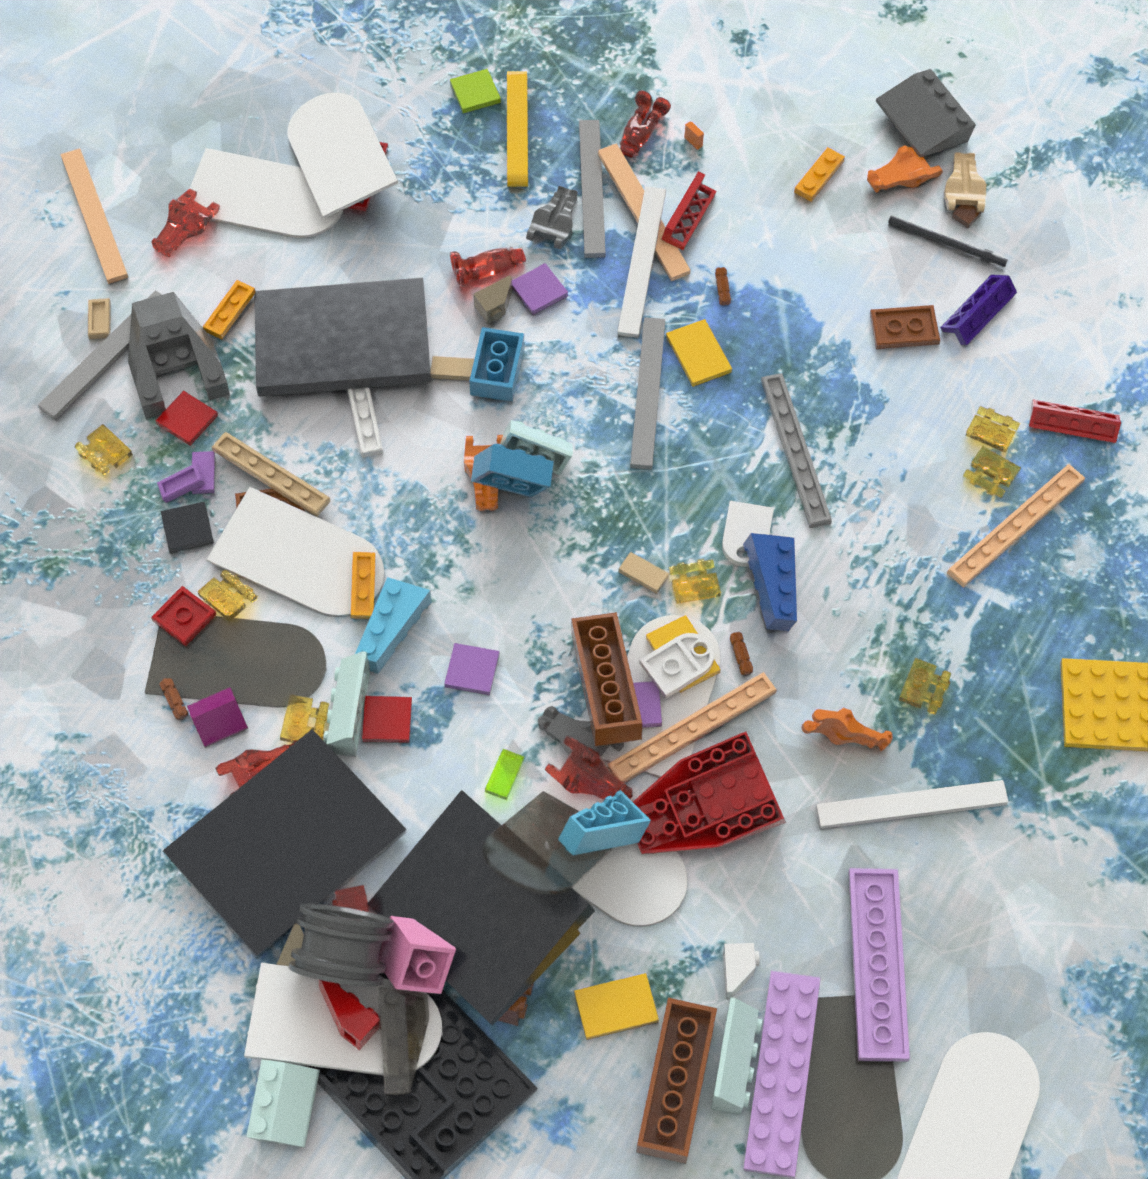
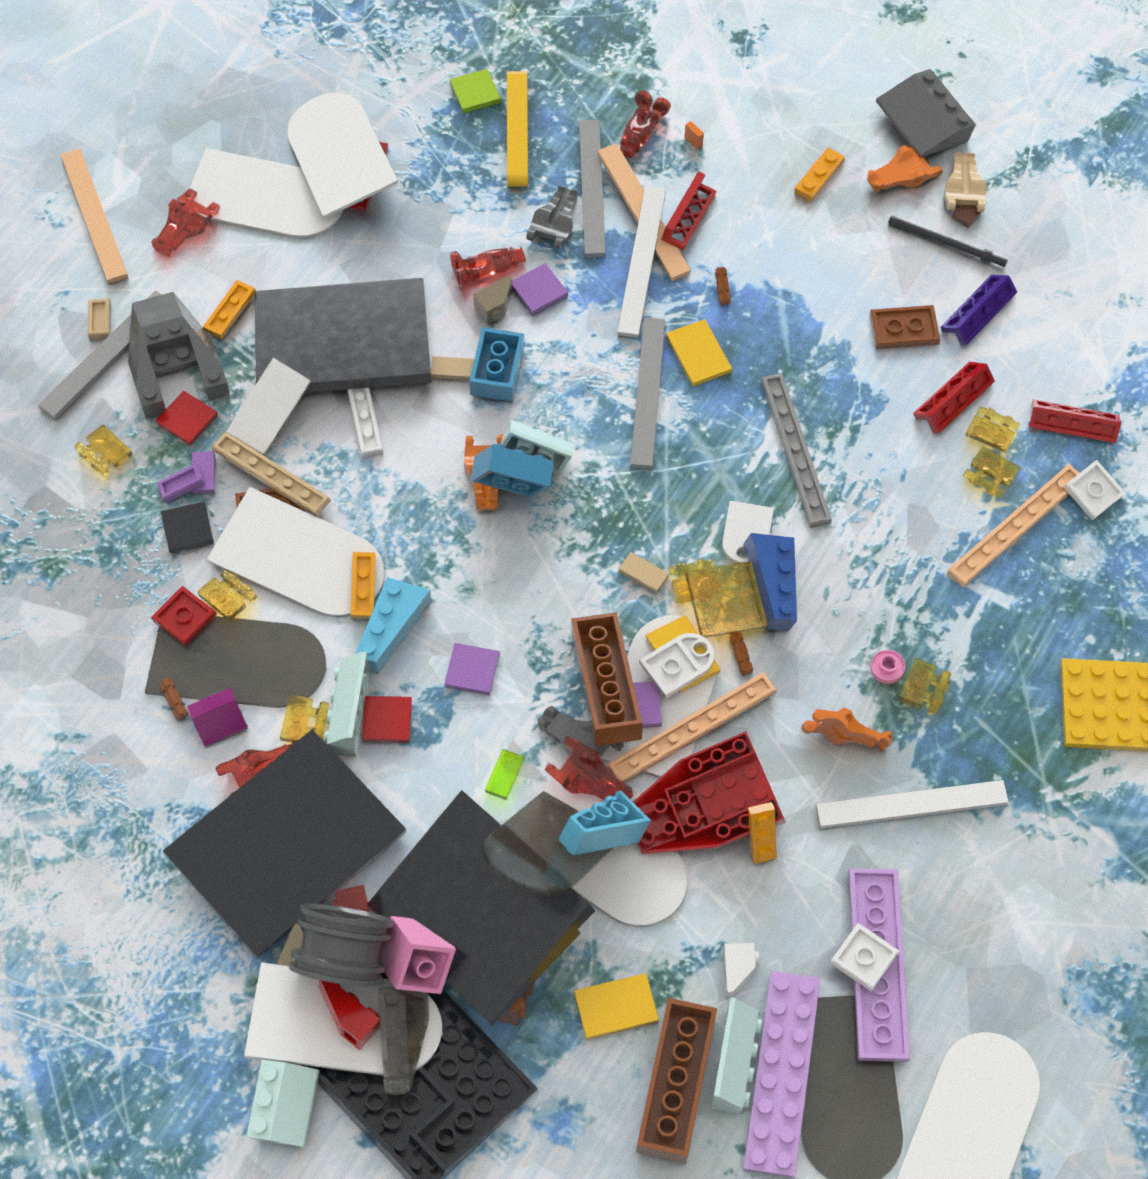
(268, 406): none -> white tile
(726, 599): none -> clear yellow plate
(762, 832): none -> light orange plate
(864, 957): none -> white tile
(887, 666): none -> bright pink plate
(957, 397): none -> red fence
(1094, 490): none -> white tile

